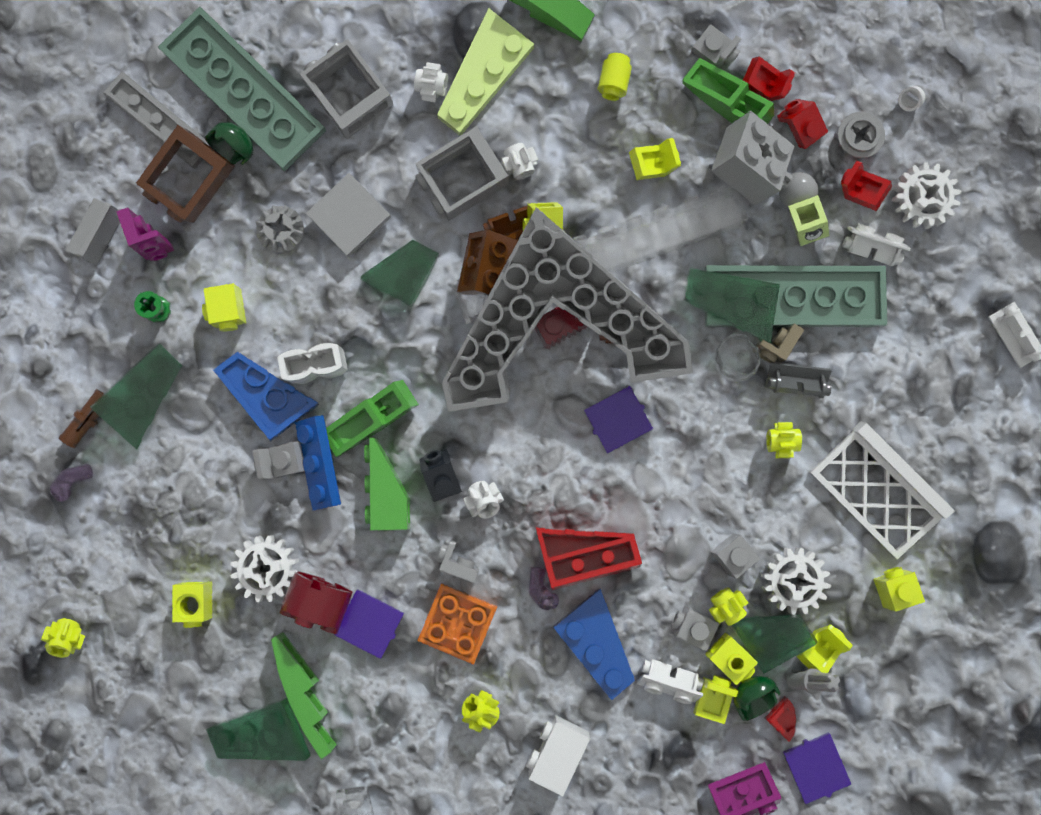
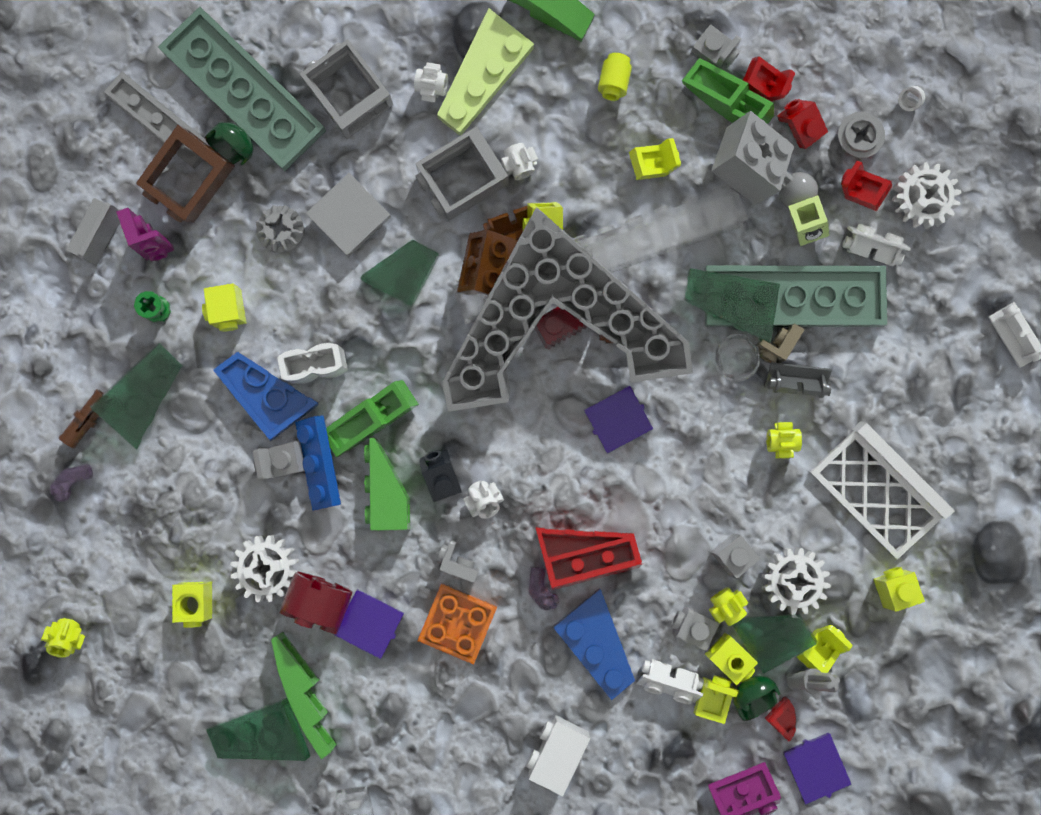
(480, 711): neon yellow gear -> none

